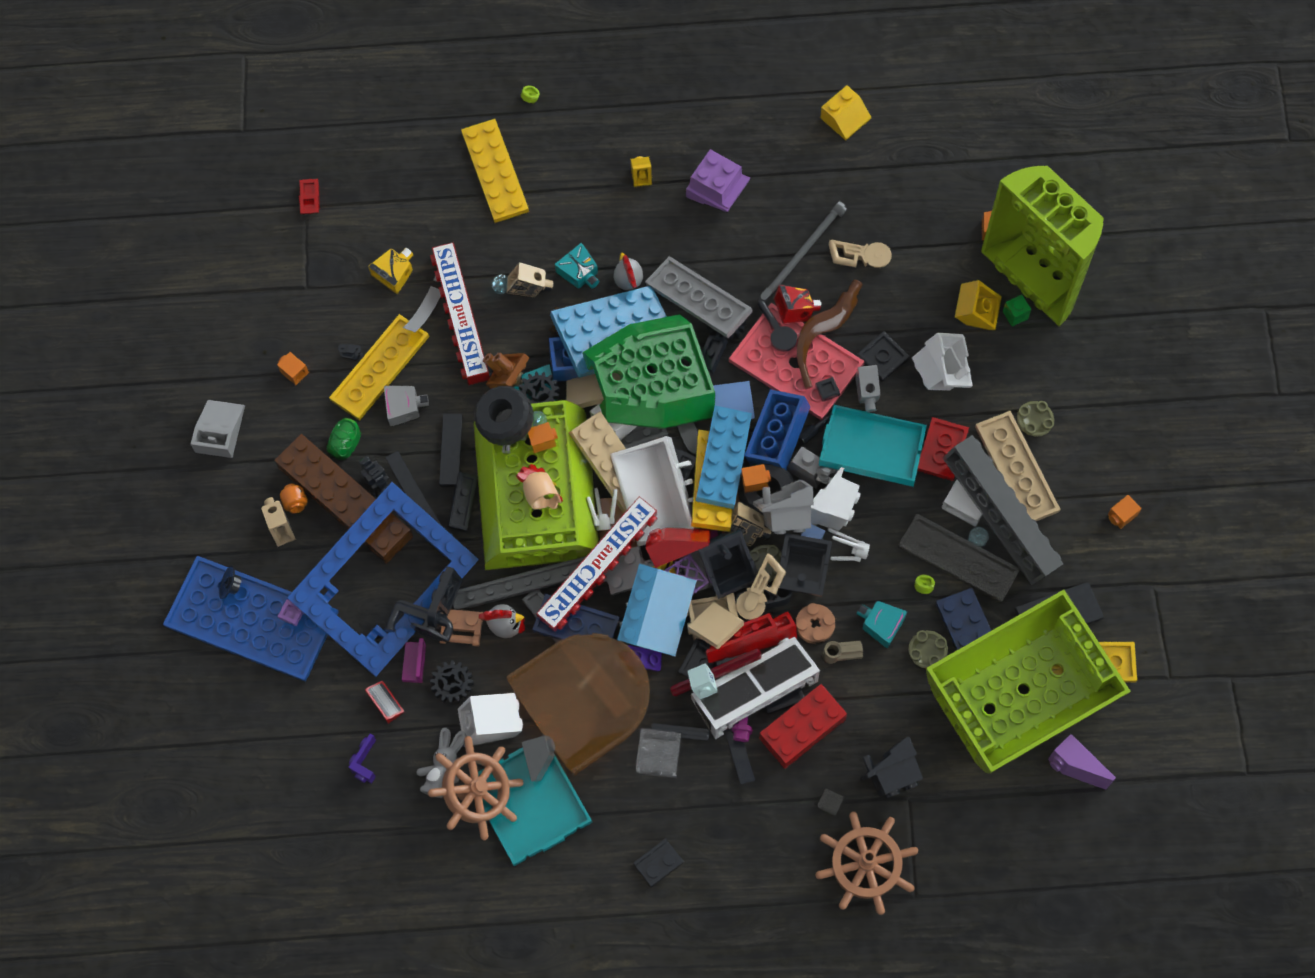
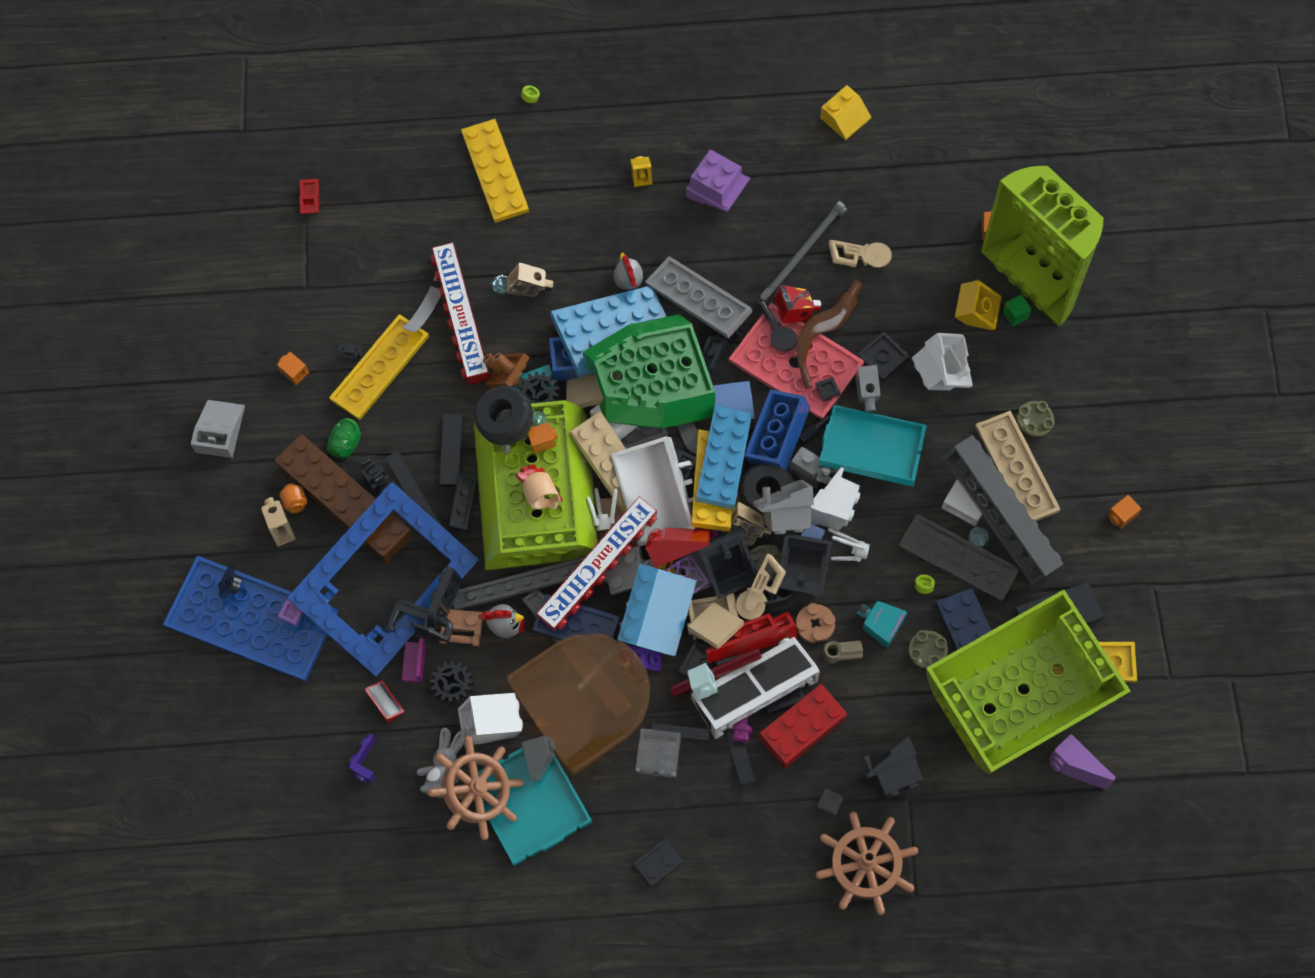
(392, 269): yellow torso -> none
(403, 403): light grey torso -> none
(578, 268): teal torso -> none
(755, 478): orange brick -> none
(939, 441): red plate -> none

